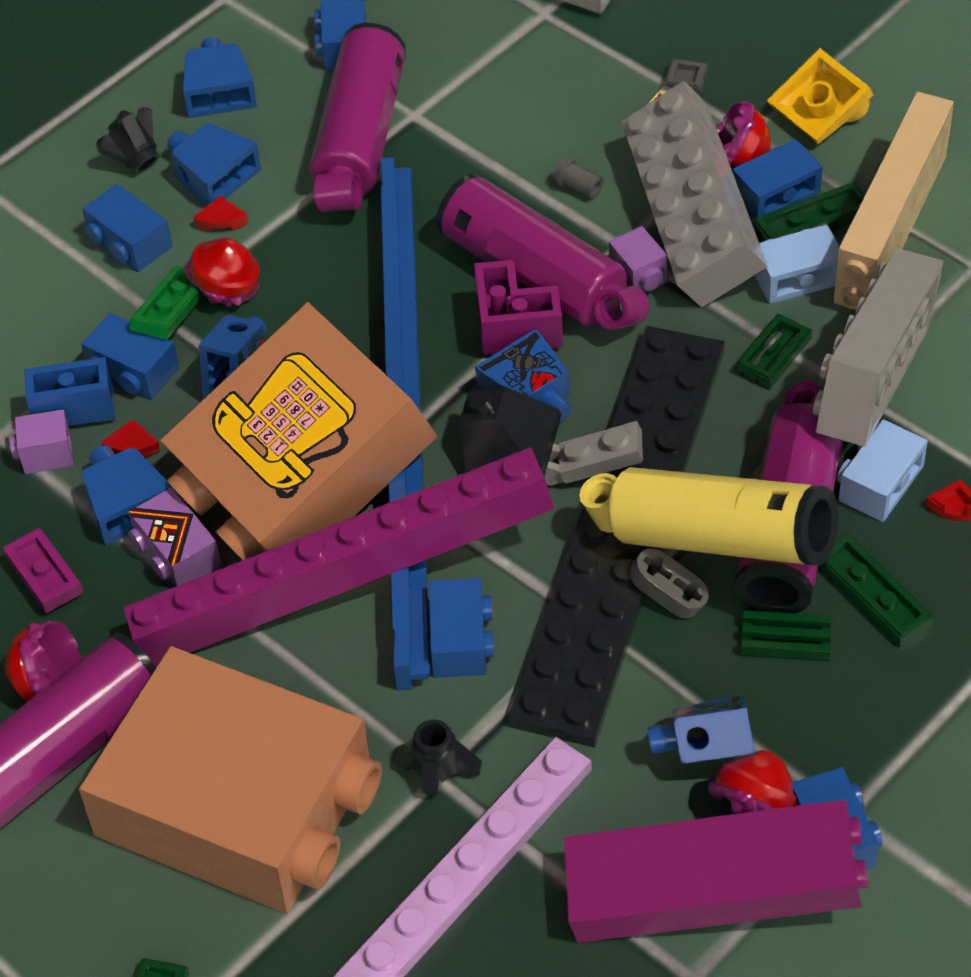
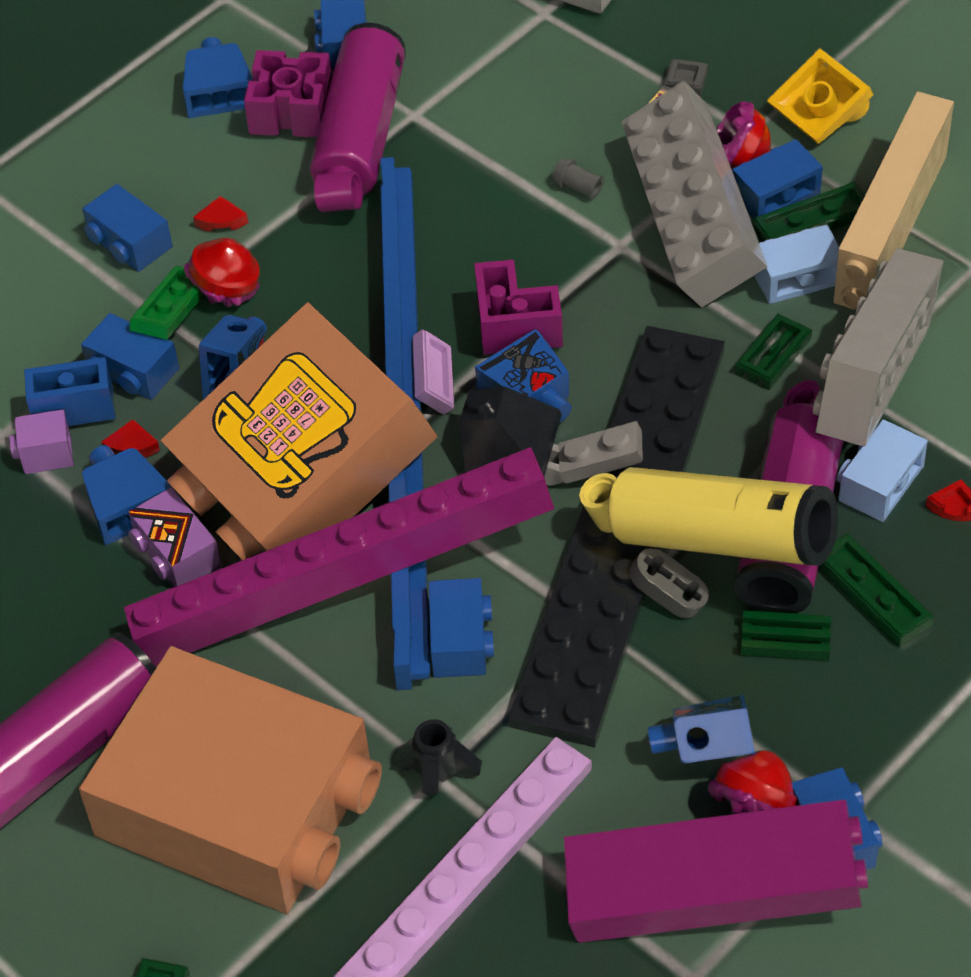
(40, 657): magenta hair -> none
(43, 570): magenta plate -> none
(131, 140): black rock -> none
(213, 161): blue torso -> none
(287, 93): none -> magenta brick
(433, 372): none -> lavender tile
(544, 254): magenta piece -> none
(641, 259): medium lavender brick -> none

